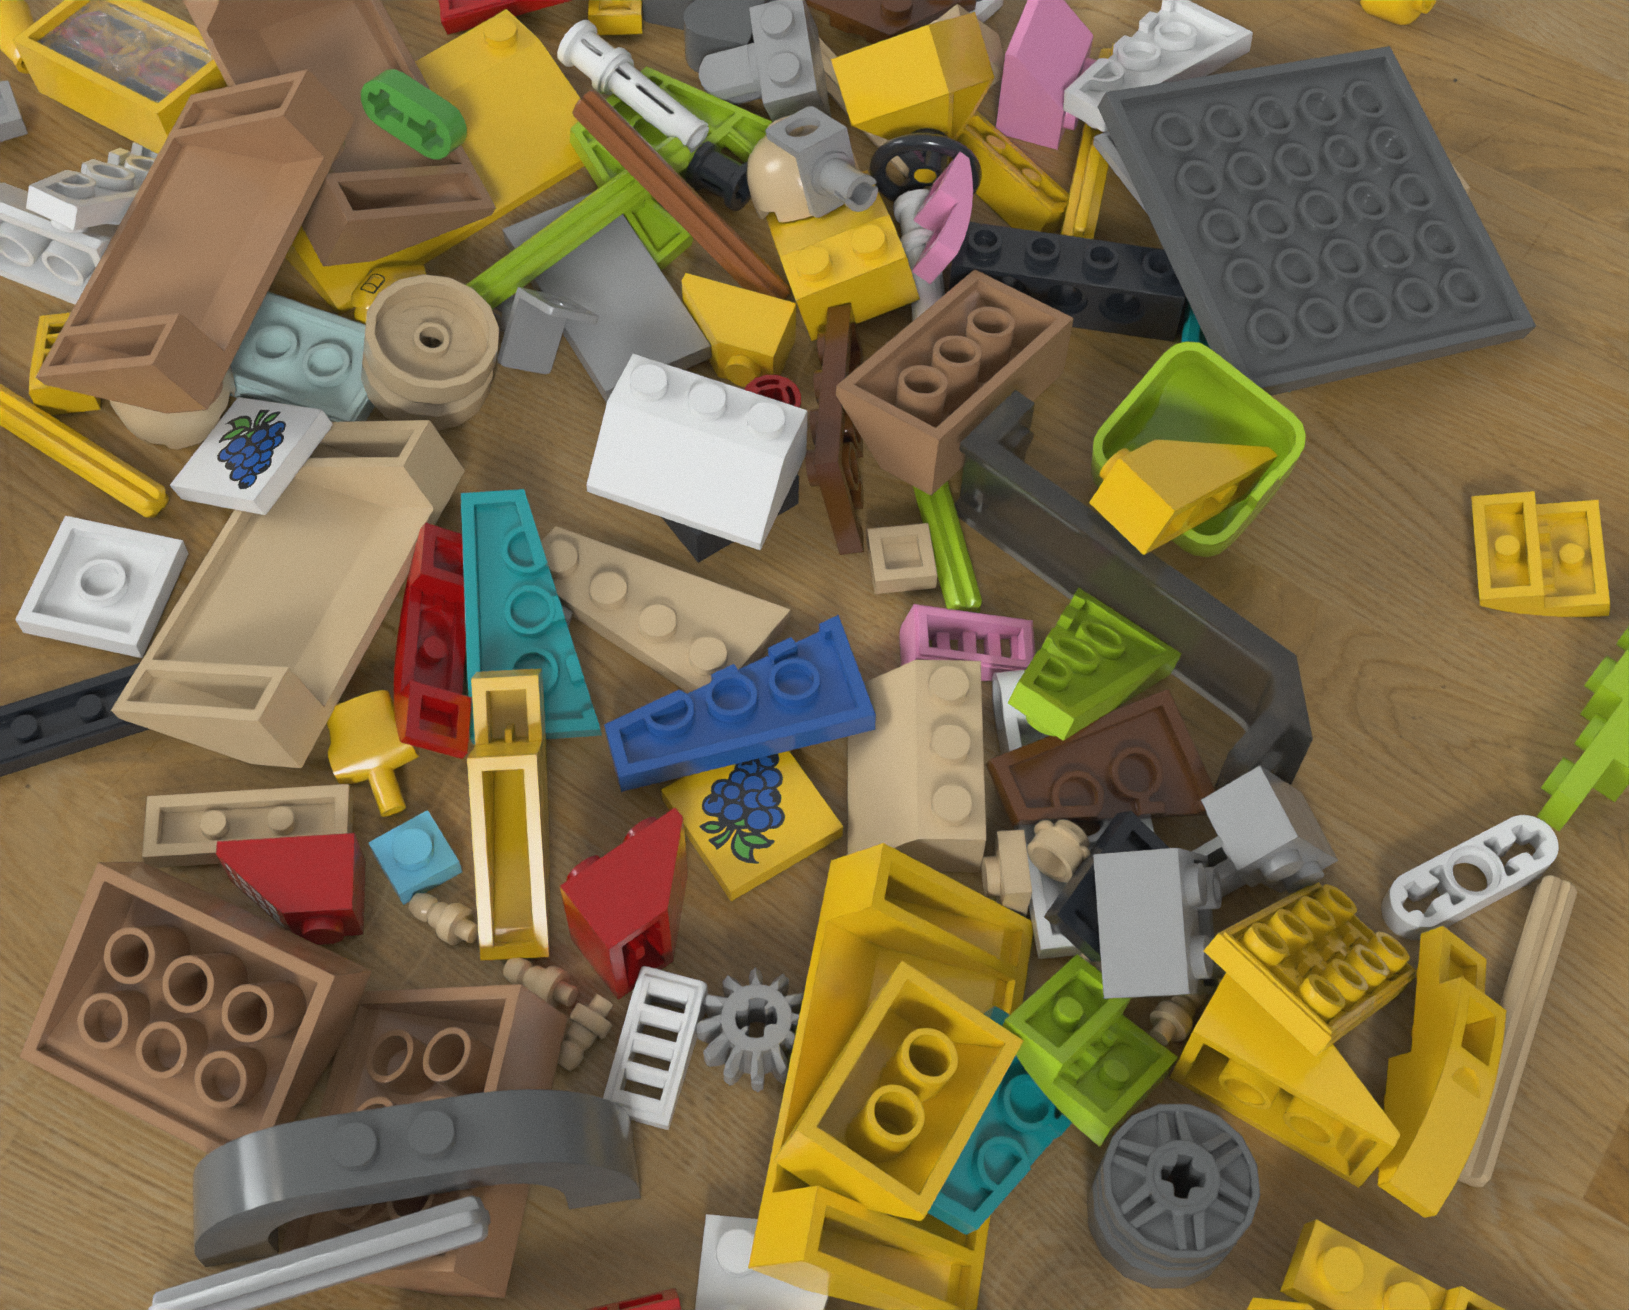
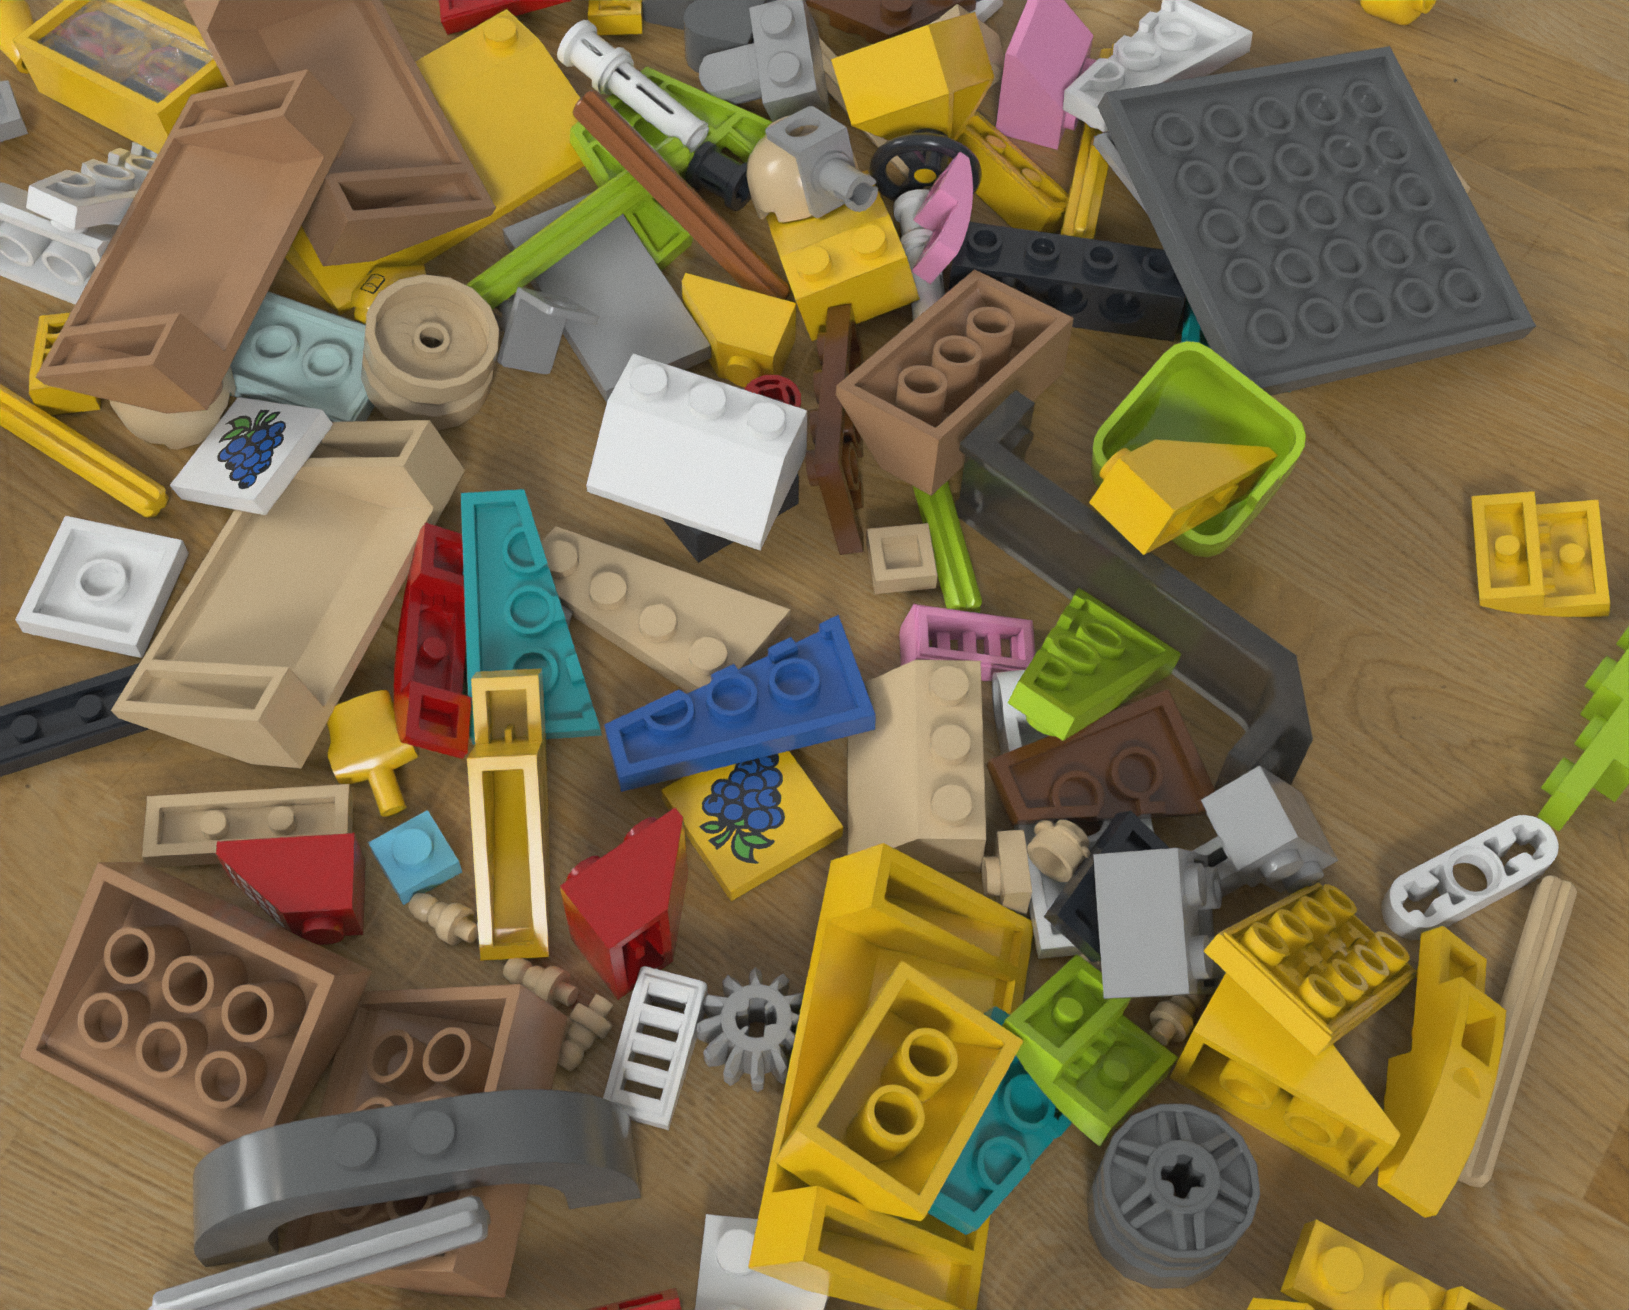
(413, 114): bright green beam -> none

